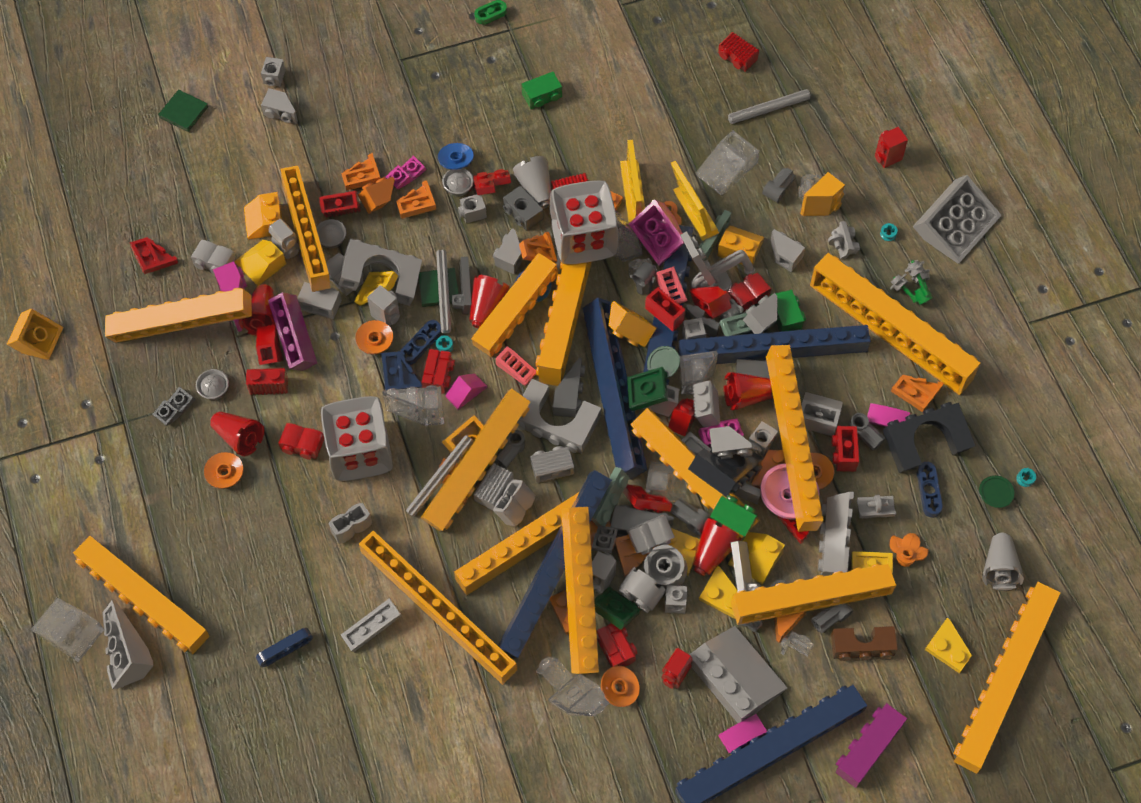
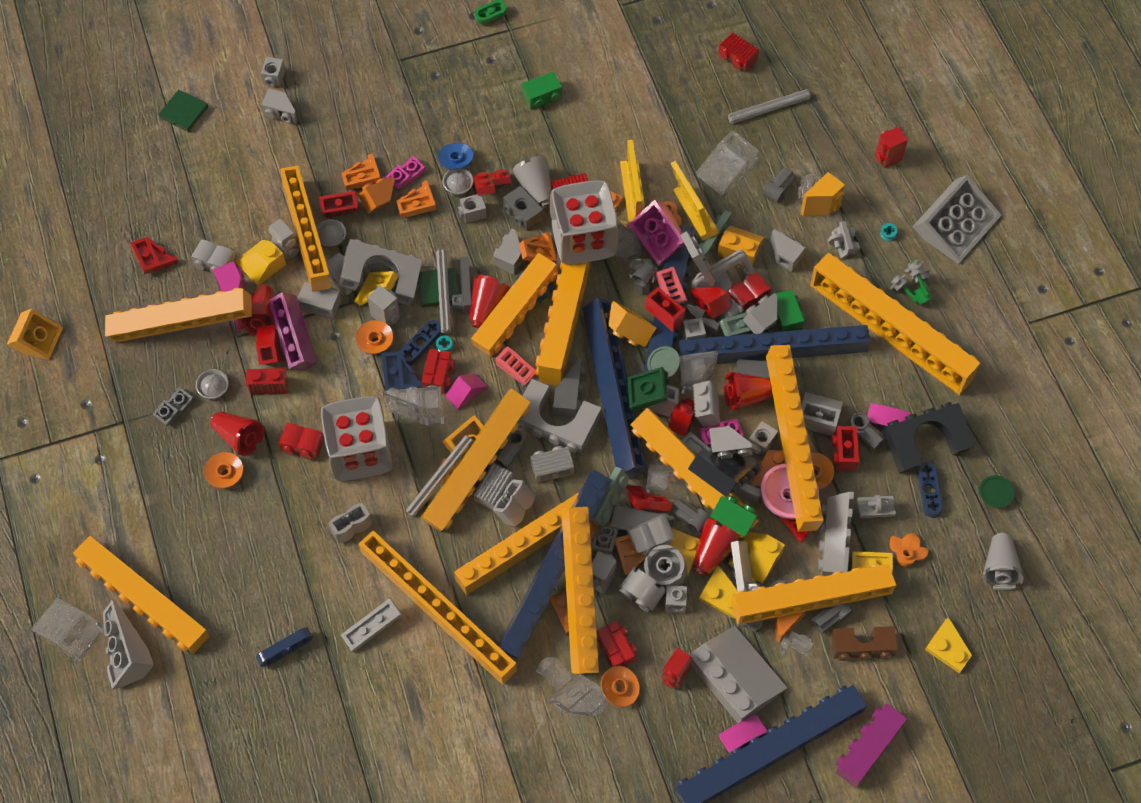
(261, 214): light orange slope -> none
(616, 608): dark green tile -> none
(916, 391): orange wing -> none
(1006, 678): light orange brick -> none
(1032, 477): teal bush -> none

